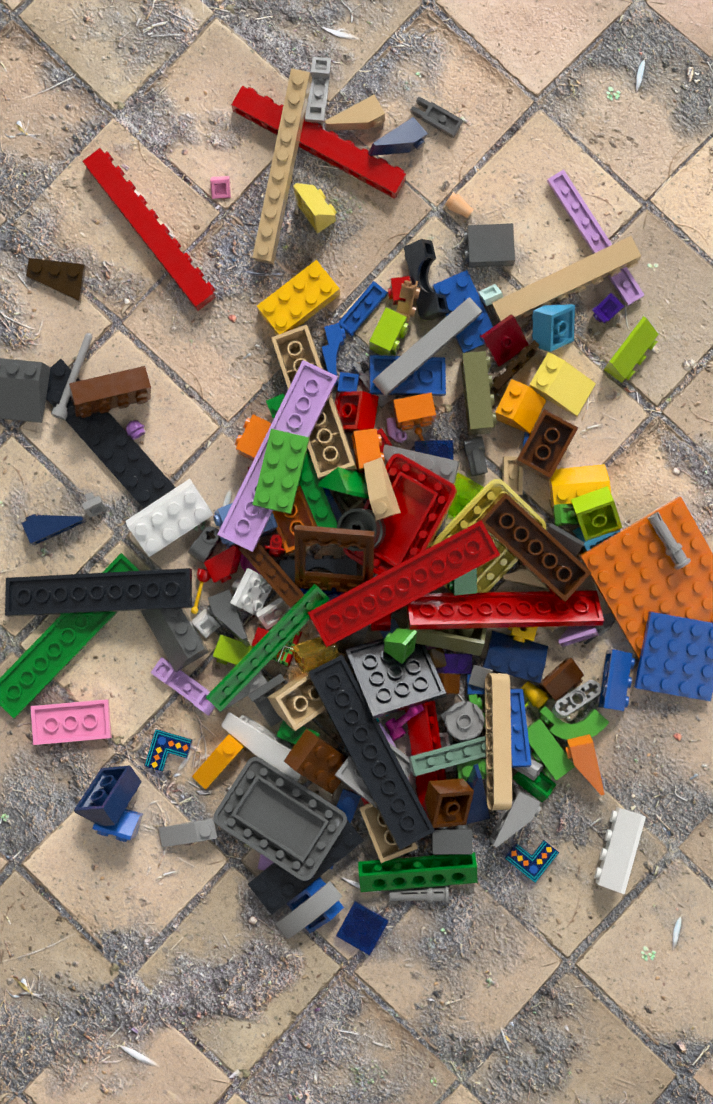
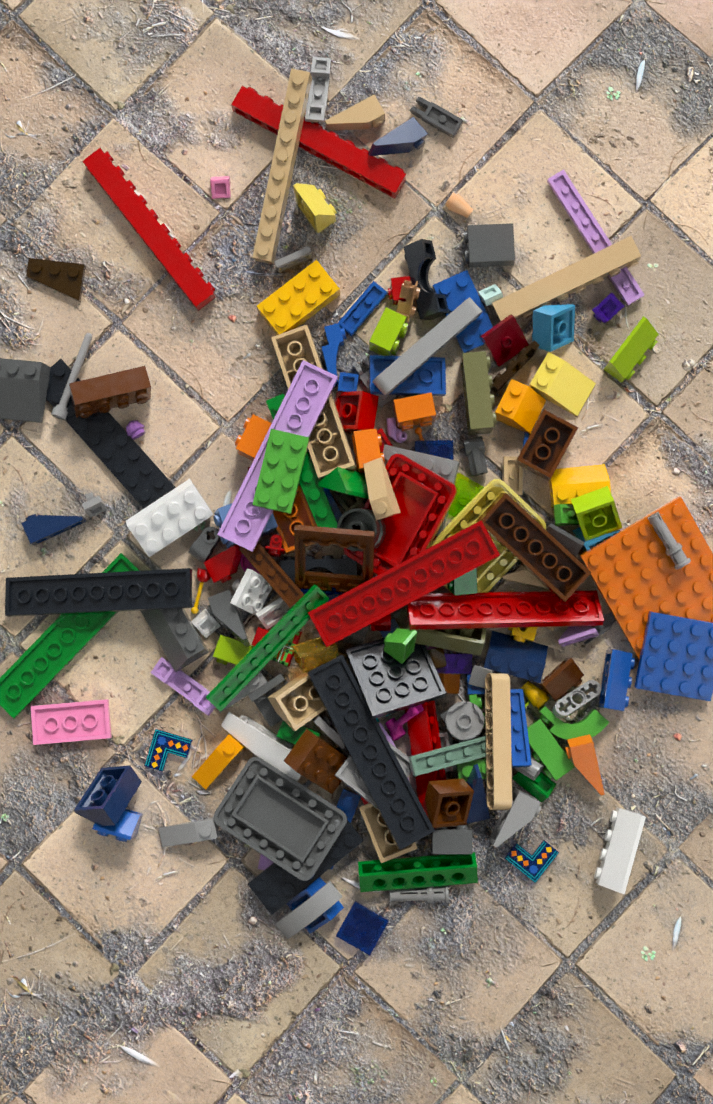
(293, 259): none -> light grey tile
(326, 725): none -> light grey plate

